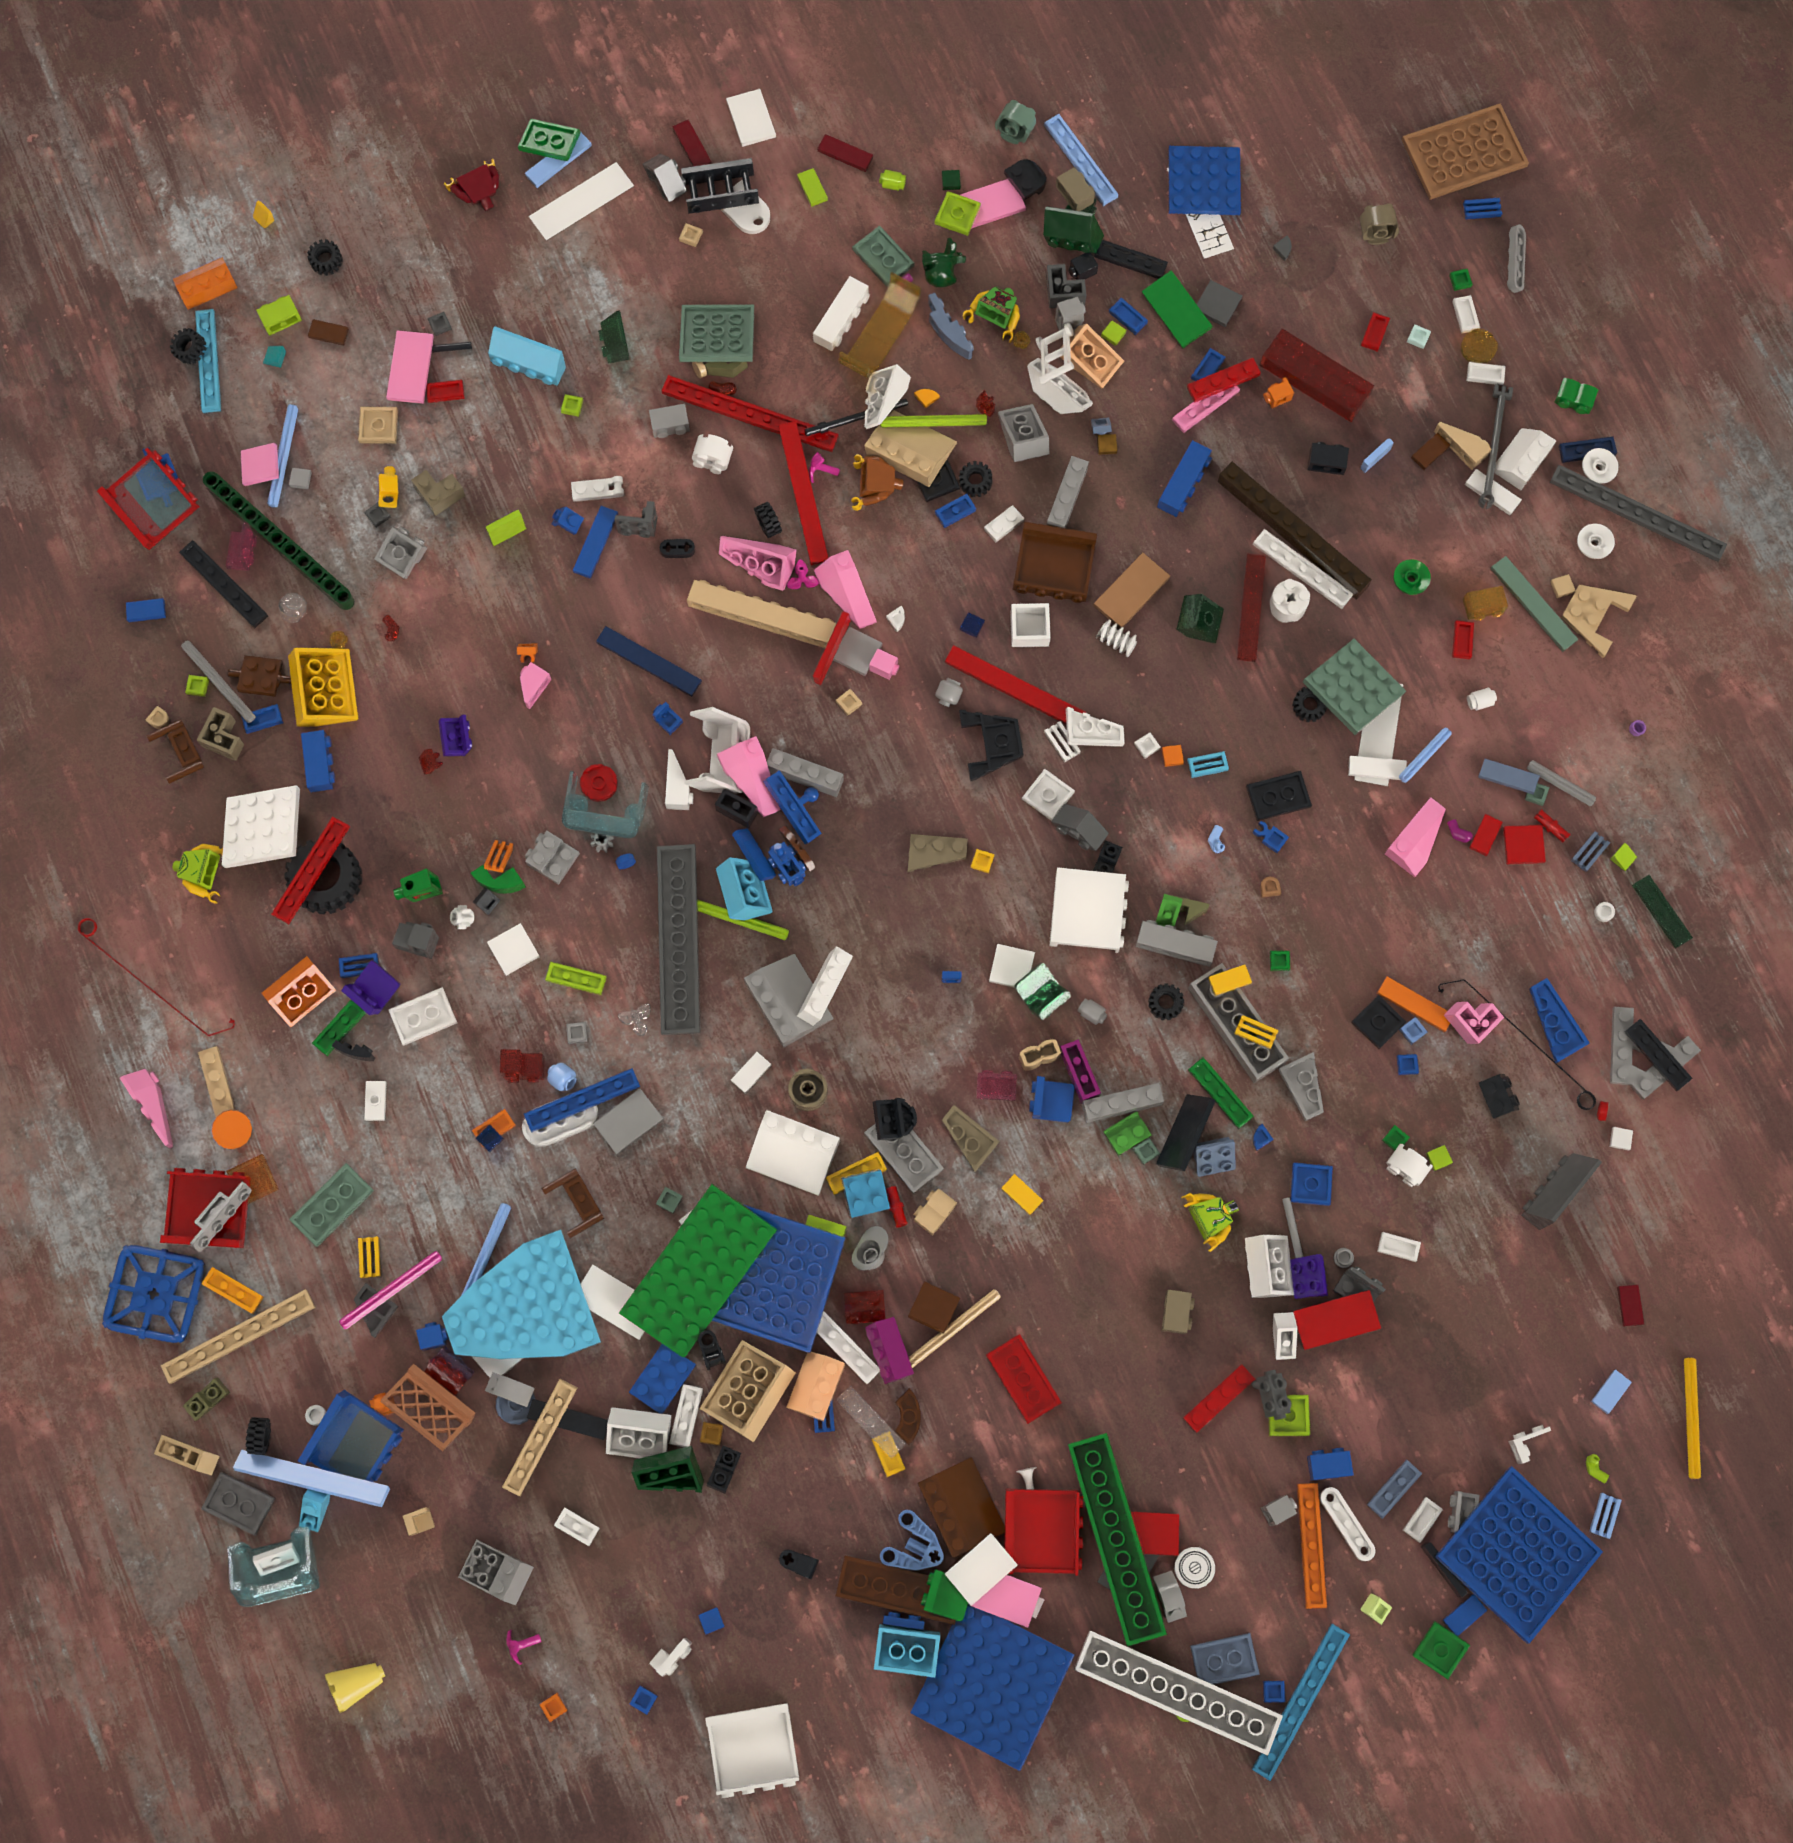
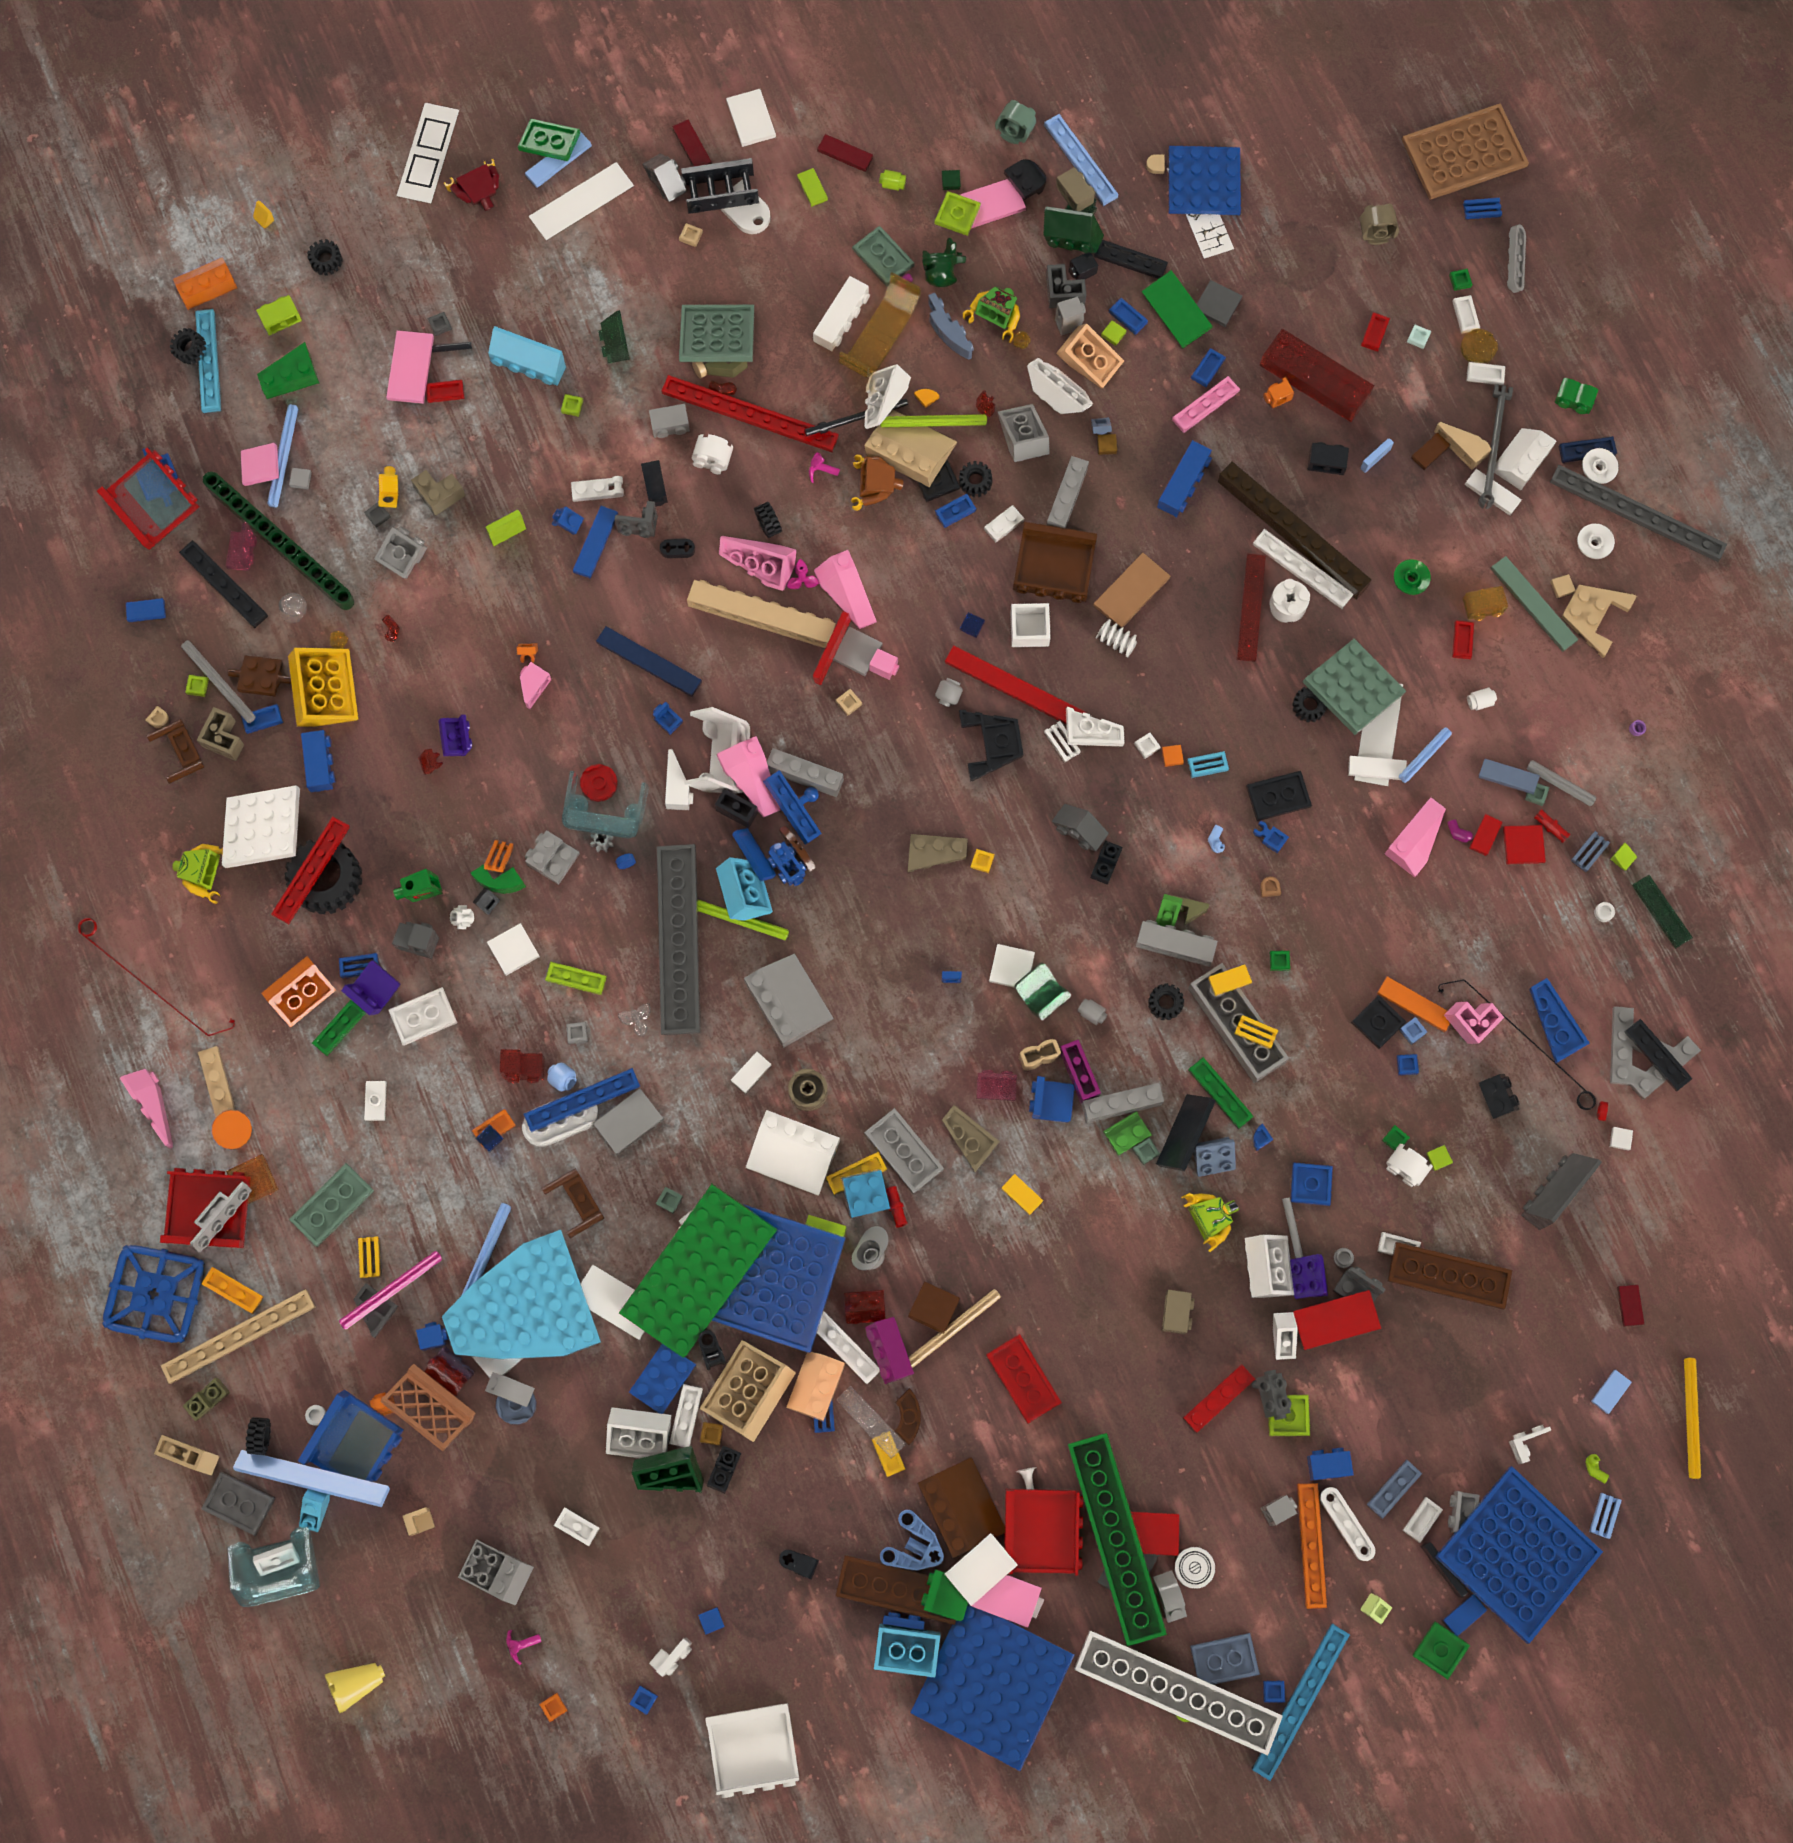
(275, 356): teal slope -> none
(289, 373): none -> green wedge
(328, 332): reddish brown tile -> none
(360, 1053): black slope -> none
(378, 425): tan tile -> none
(427, 153): none -> white sticker
(539, 1437): tan tile -> none
(573, 1420): black tile -> none
(654, 482): none -> black slope
(803, 492): red tile -> none
(824, 986): white brick -> none
(893, 1118): black slope -> none
(896, 618): white tile -> none
(935, 1211): tan brick -> none
(1042, 344): white piece -> none
(1048, 794): white tile -> none
(1088, 909): white panel -> none
(1156, 164): none -> tan tile
(1200, 618): clear green slope -> none
(1223, 380): red plate -> none
(1283, 247): dark grey tile -> none
(1303, 1085): light grey wing -> none
(1449, 1275): none -> reddish brown plate

